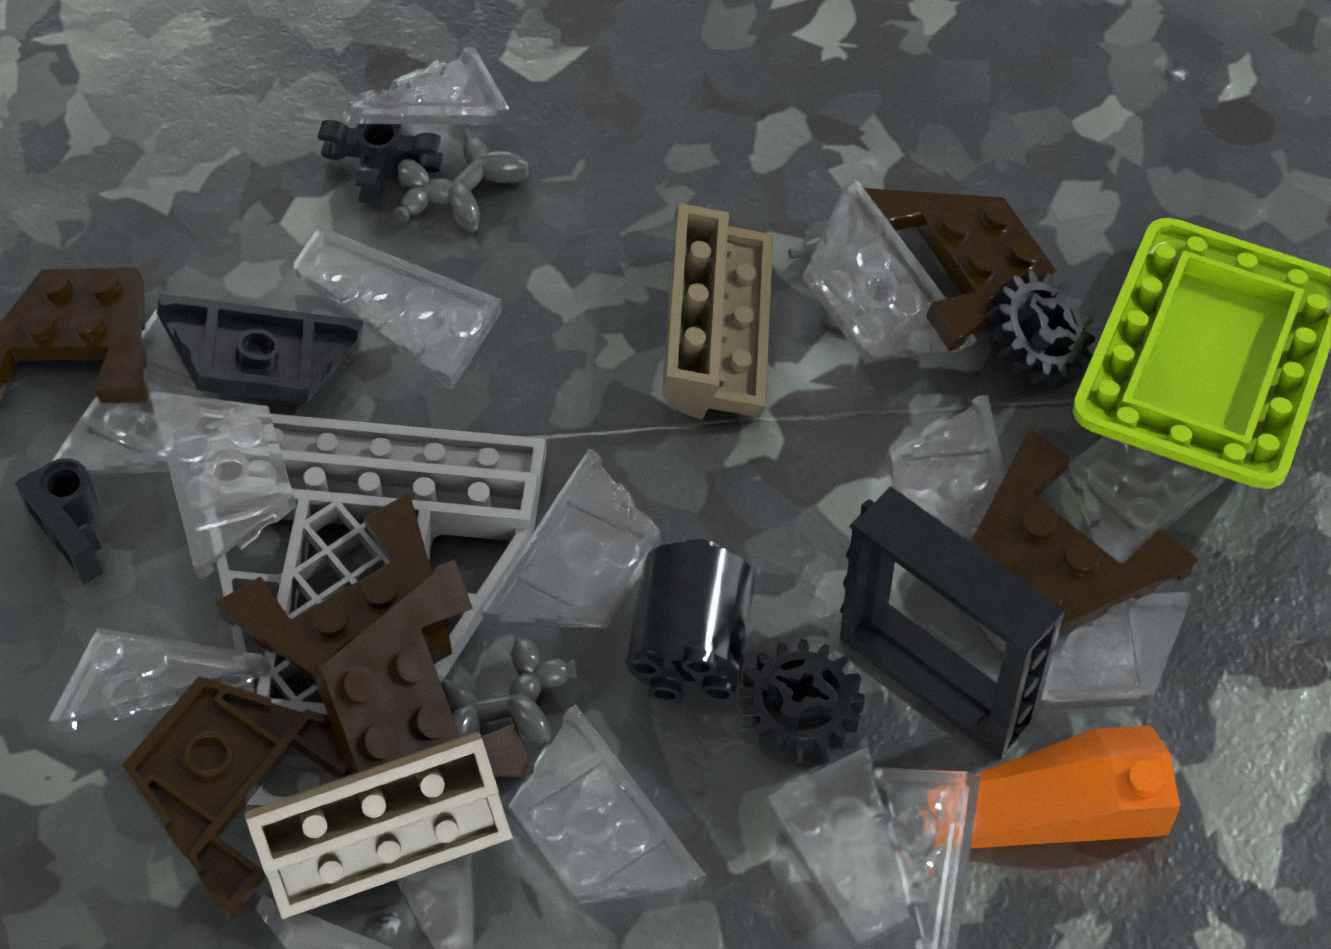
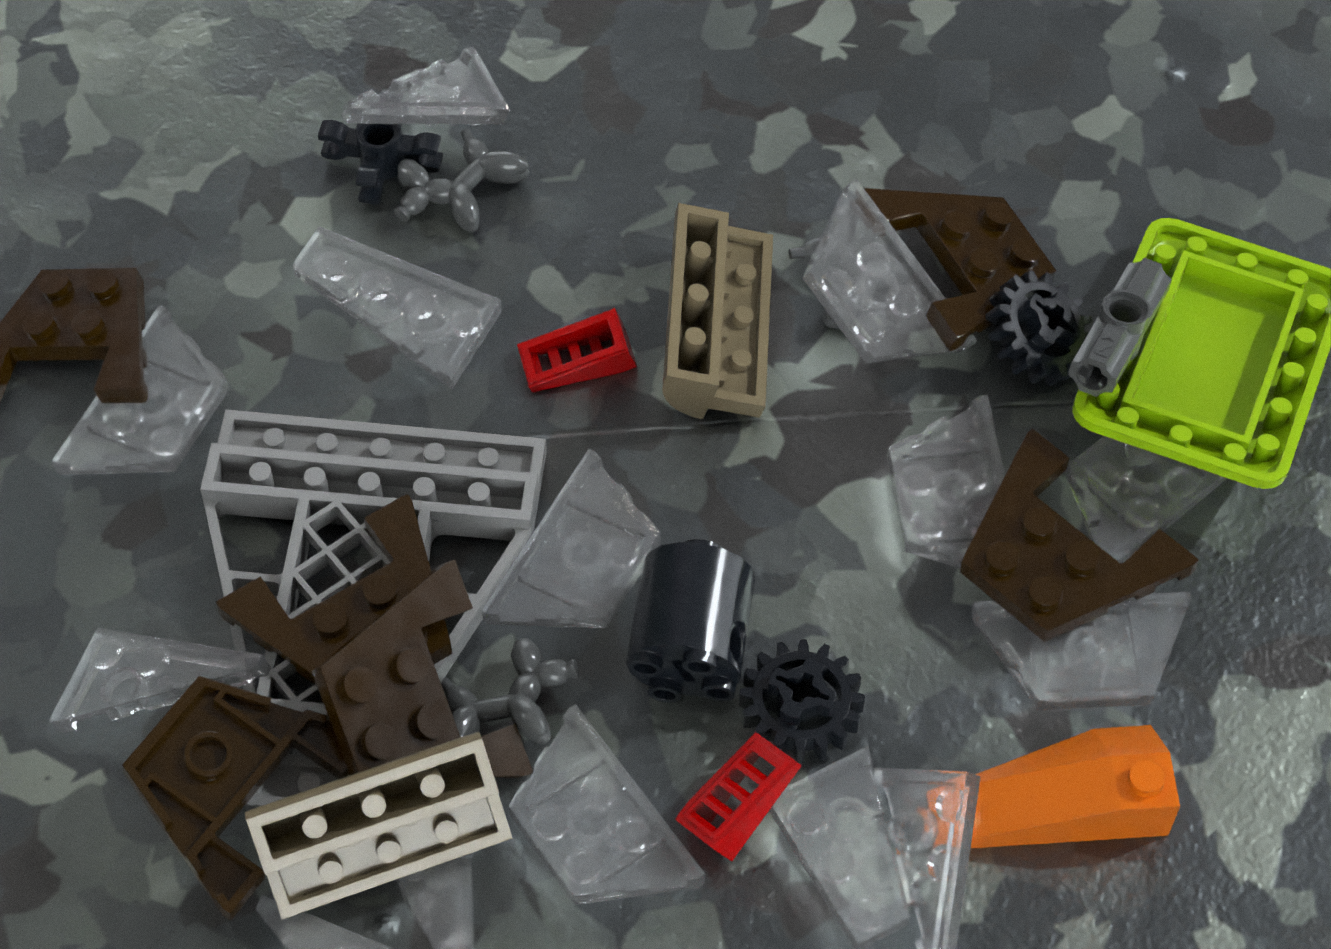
(67, 518): black plate -> none
(222, 472): clear wing -> none
(256, 347): black wing -> none
(582, 368): none -> red slope
(713, 795): none -> red slope
(989, 593): black window -> none
(1120, 327): none -> dark grey piece

